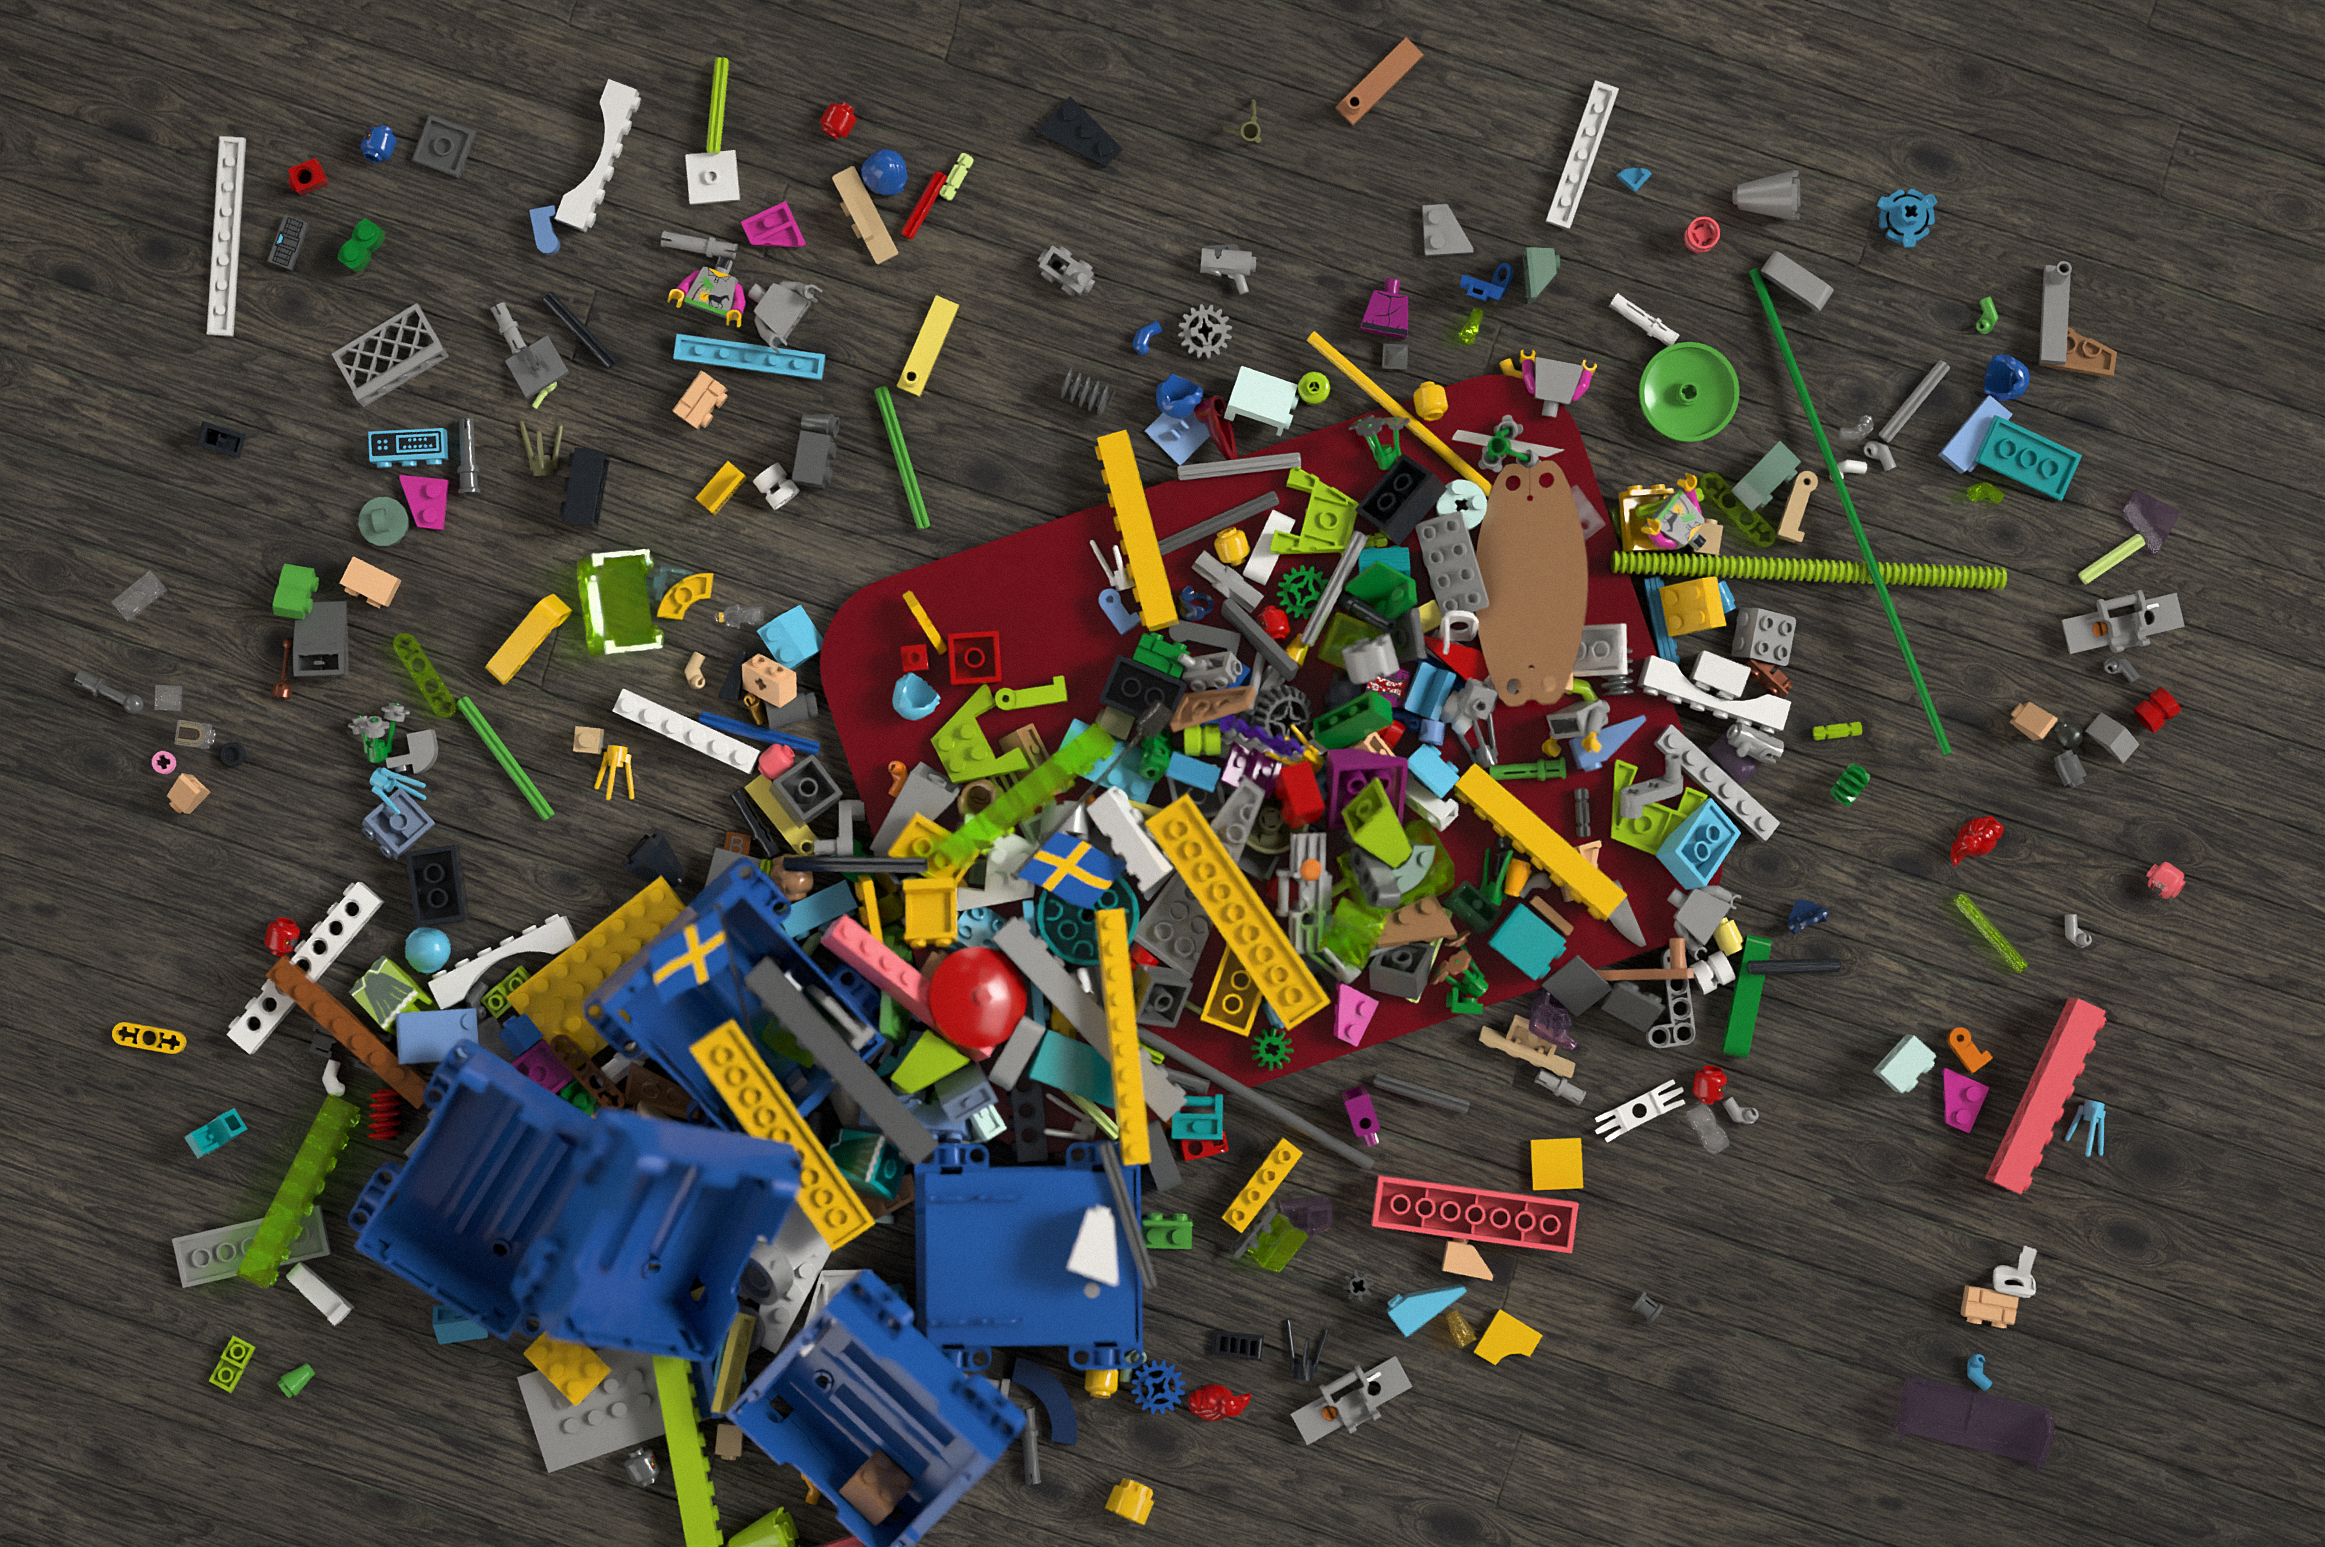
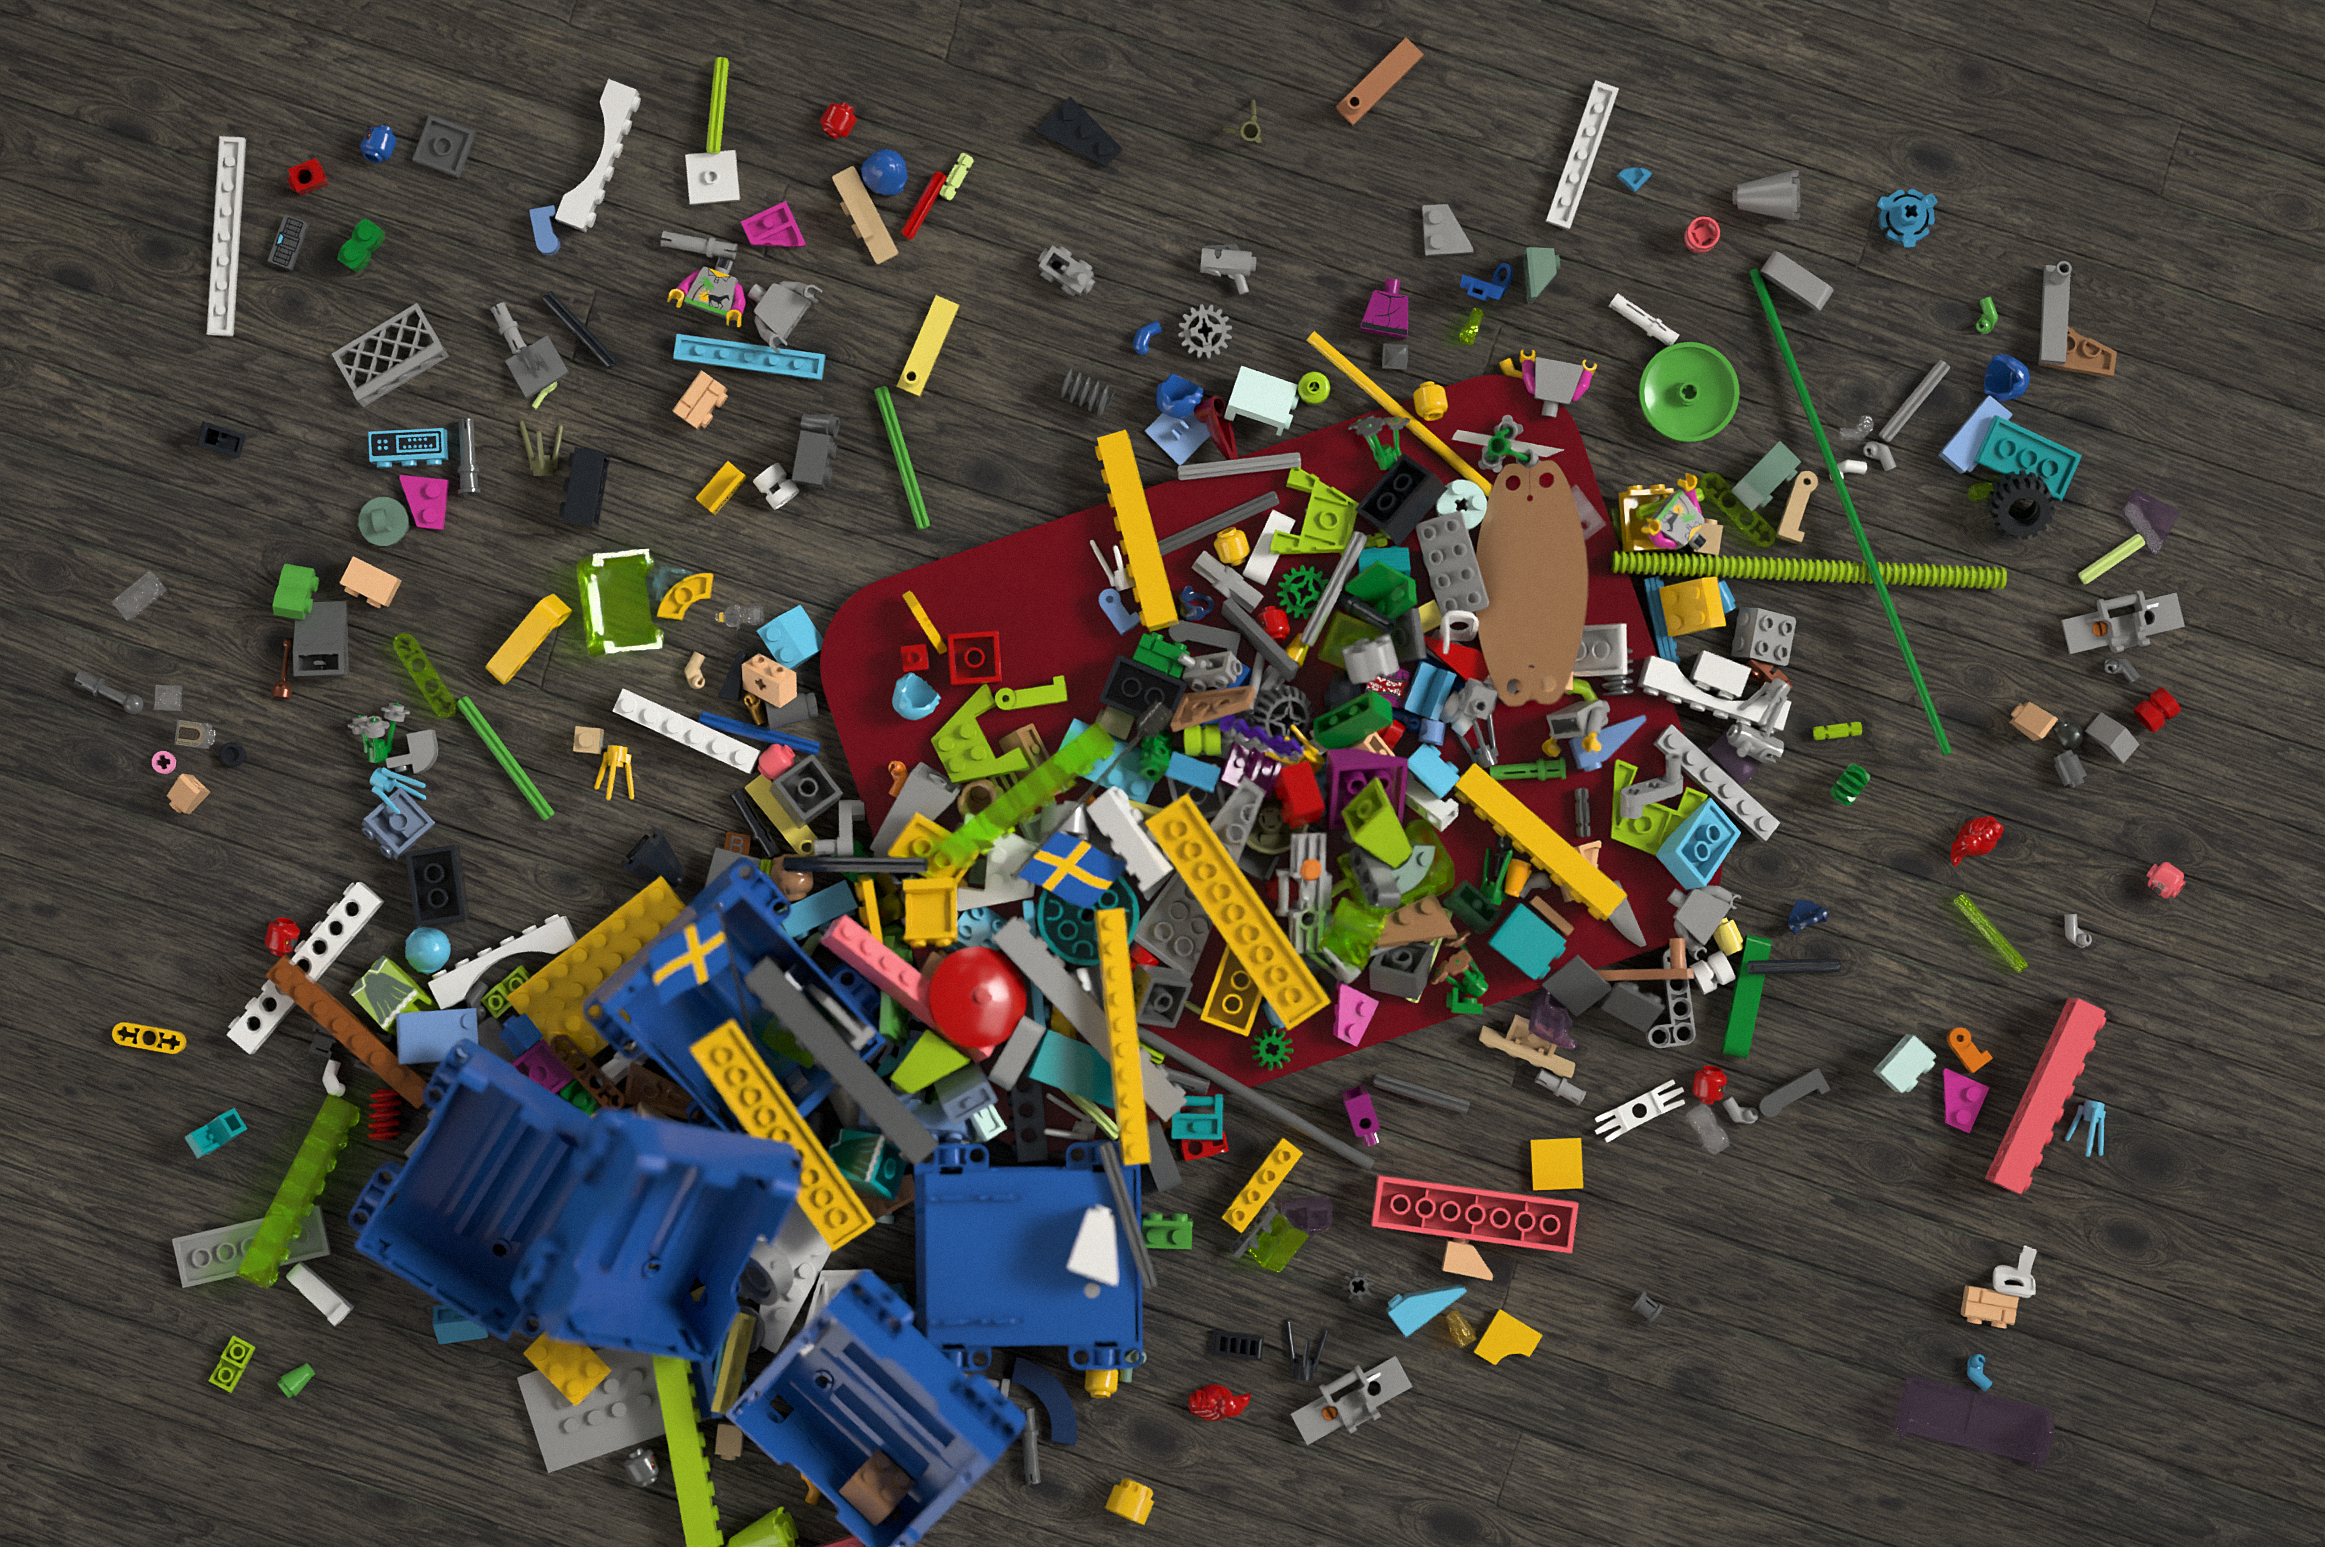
(1168, 1393): blue gear -> none
(1774, 1101): none -> dark grey leg
(1776, 695): none -> light grey plant
(2025, 522): none -> black tyre

